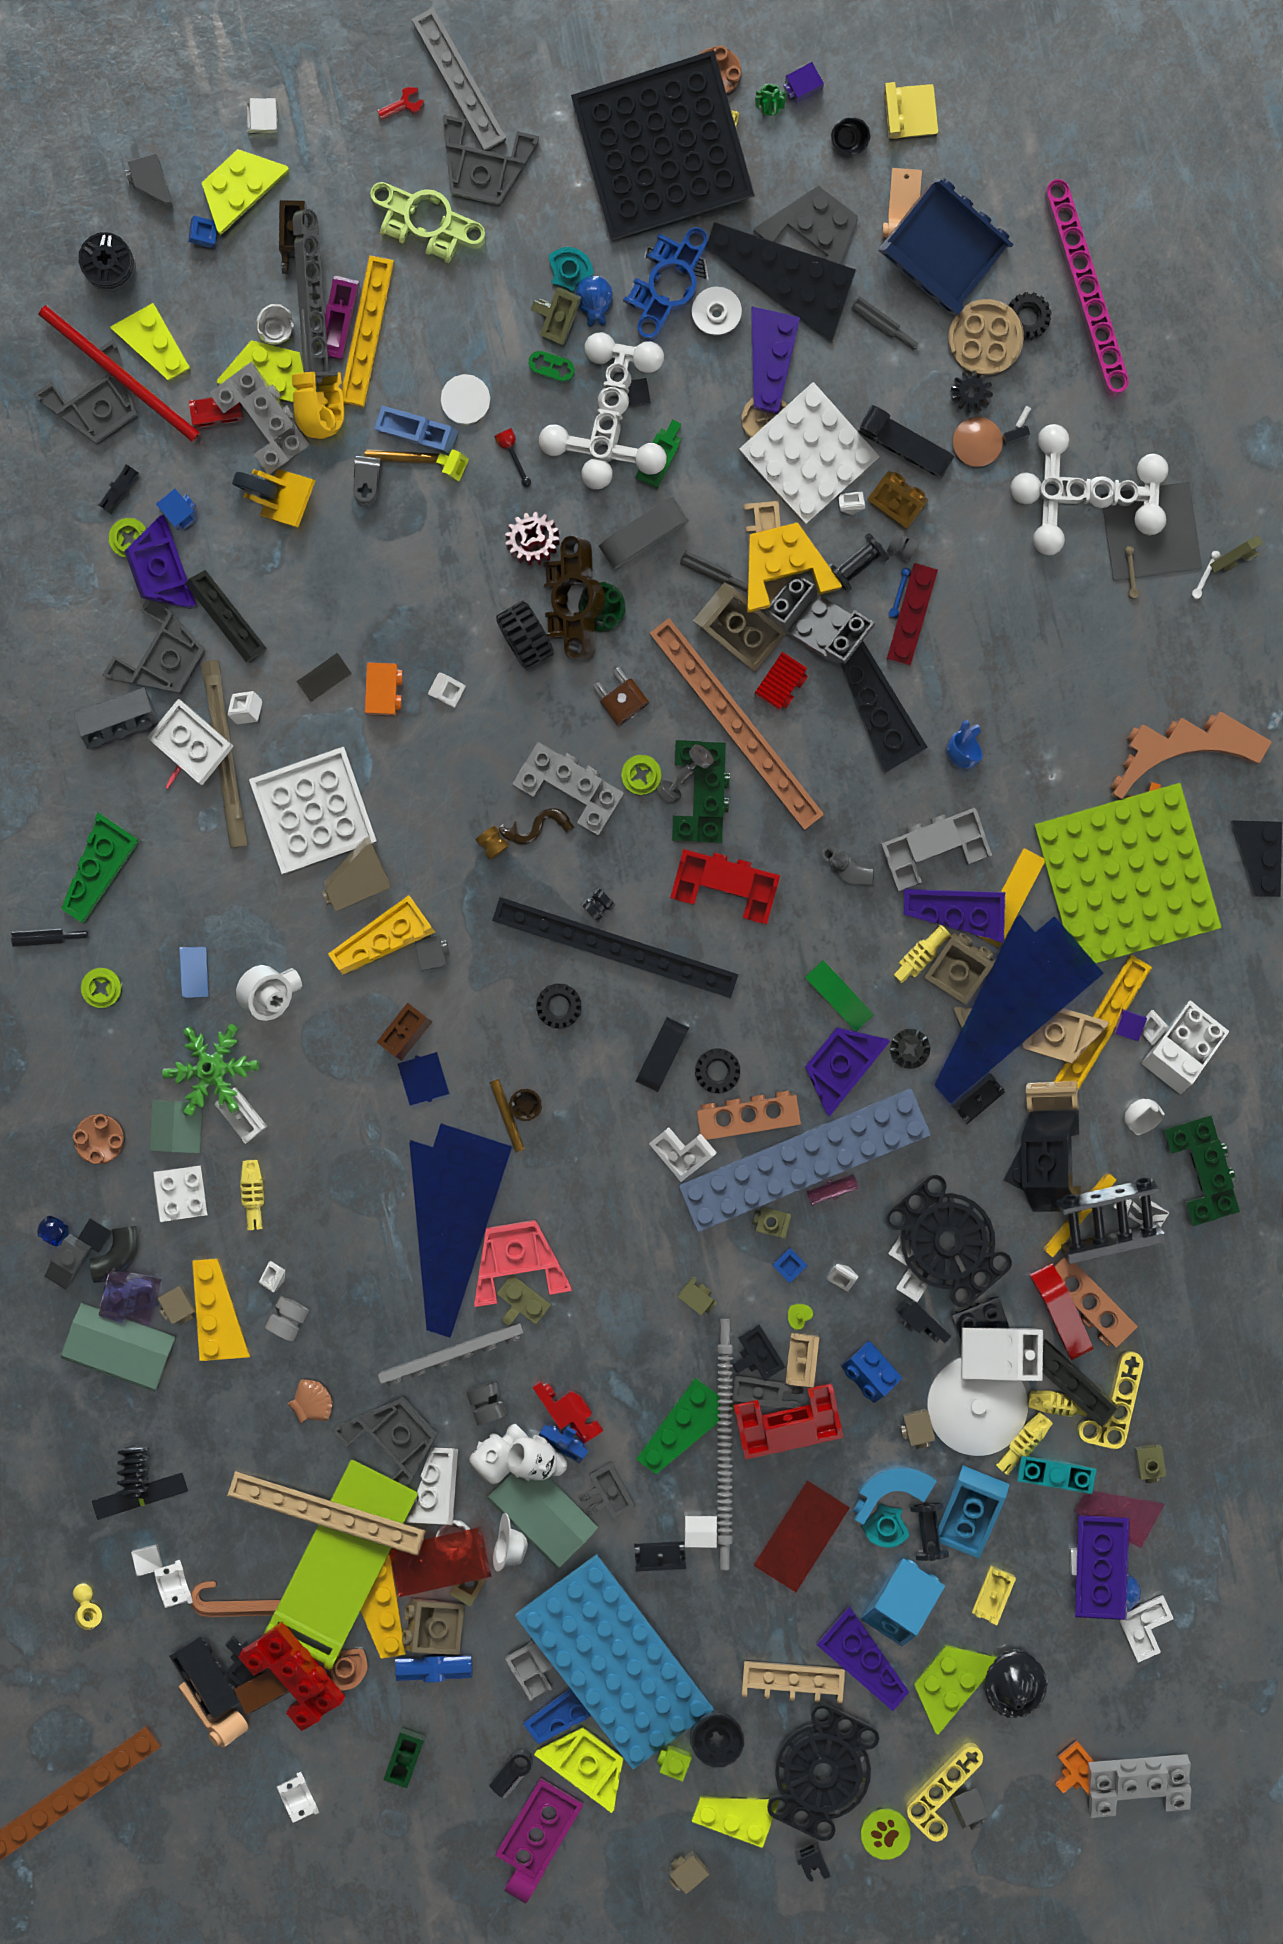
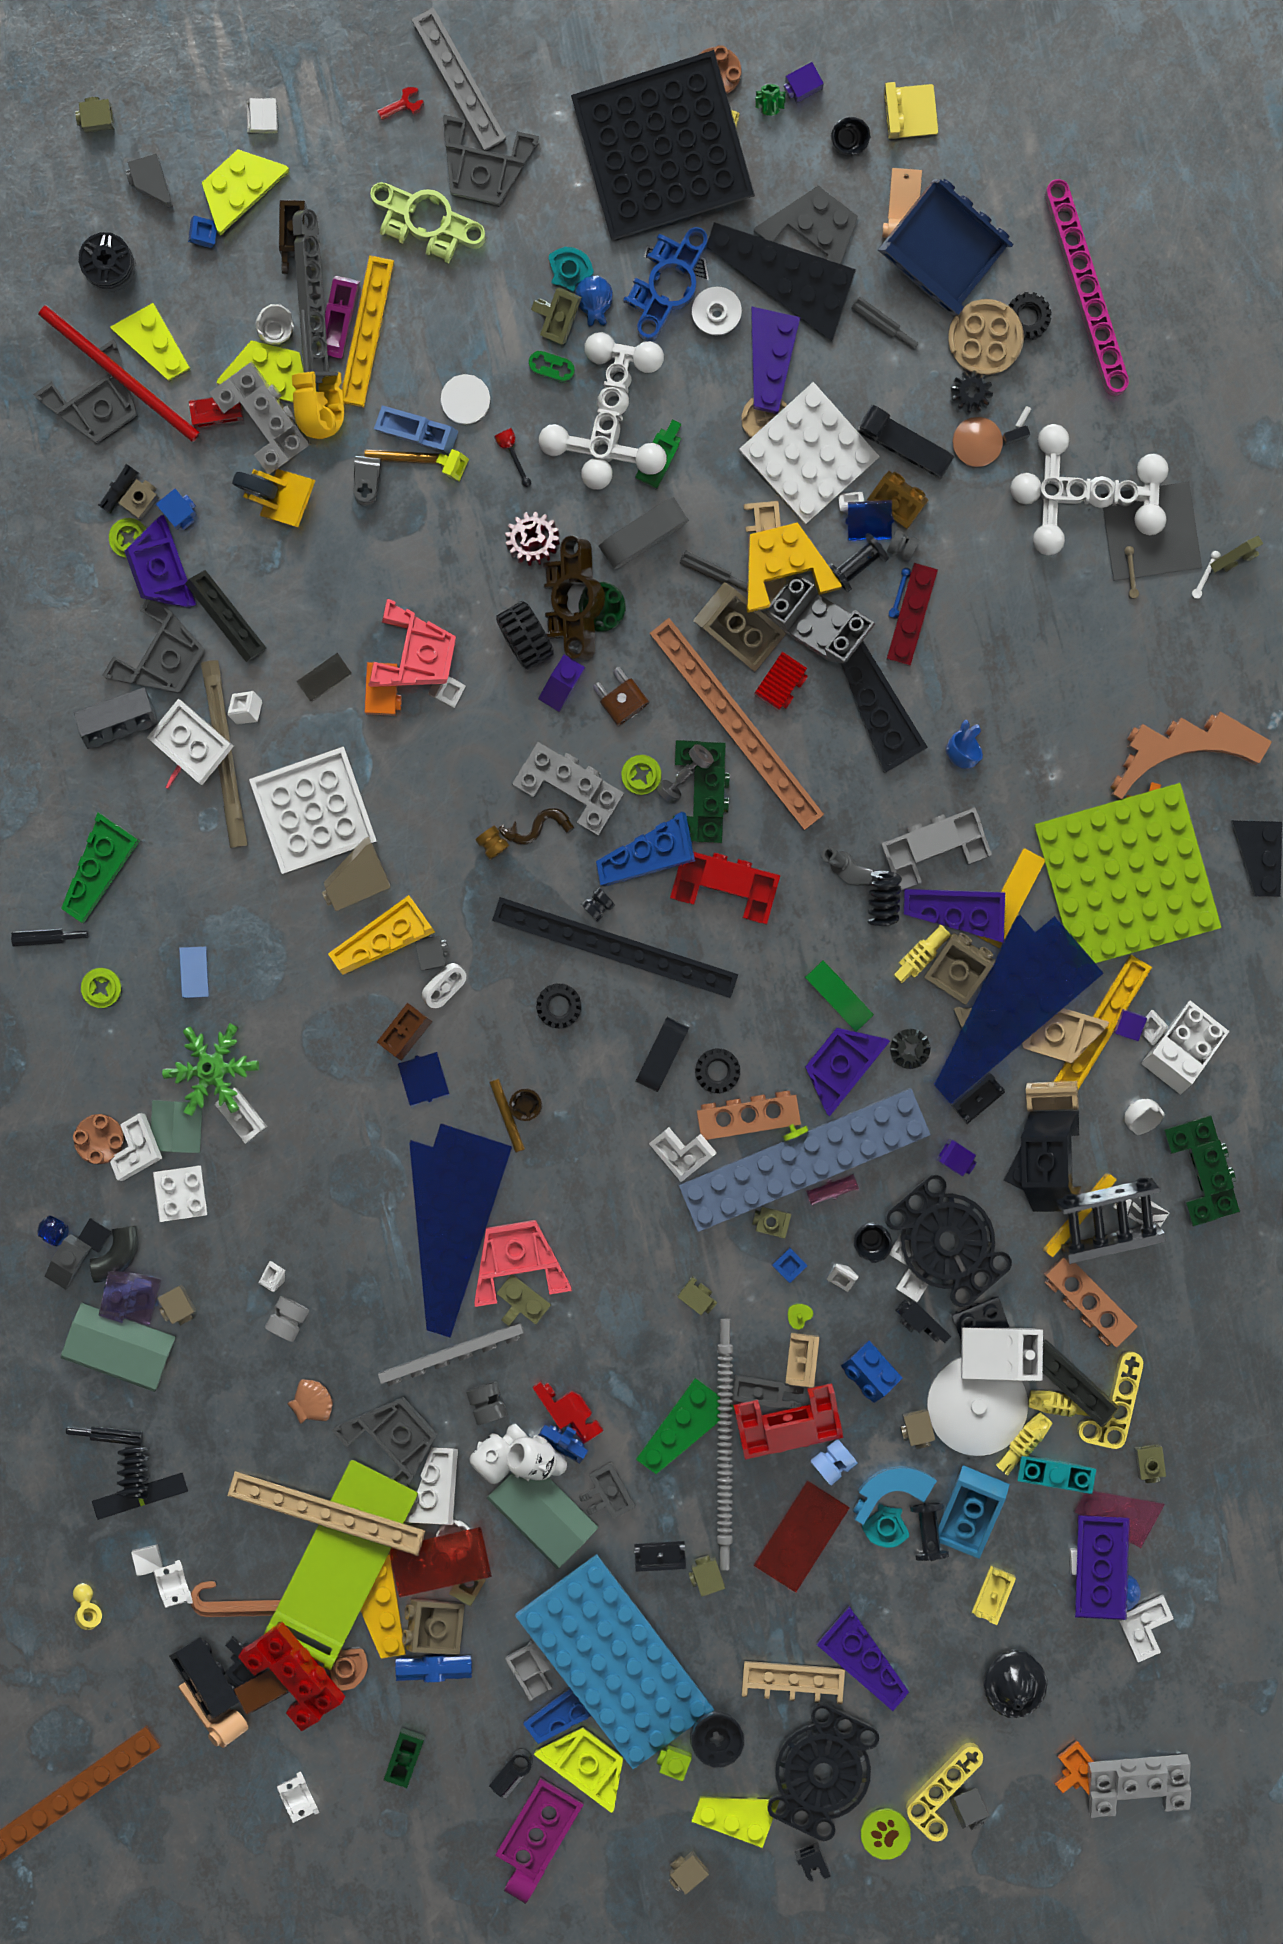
(95, 115): none -> olive brick
(108, 1435): none -> black axle
(139, 499): none -> dark tan brick
(141, 1150): none -> white plate
(216, 1316): yellow wing -> none
(252, 1193): light yellow hinge -> none
(266, 991): white piece -> none
(425, 652): none -> coral wing
(444, 985): none -> white plate
(510, 1546): white piece -> none
(561, 683): none -> dark purple slope
(638, 392): black tile -> none
(649, 853): none -> blue wing
(701, 1531): white piece -> none
(706, 1576): none -> olive brick
(758, 1354): black hinge -> none
(794, 1133): none -> lime piece
(834, 1462): none -> light blue wheel
(871, 518): none -> clear blue piece
(873, 1242): none -> black hair
(886, 898): none -> black piece
(903, 1602): dark azure slope -> none
(950, 1682): lime wing -> none
(957, 1158): none -> dark purple slope
(1062, 1311): beam -> none

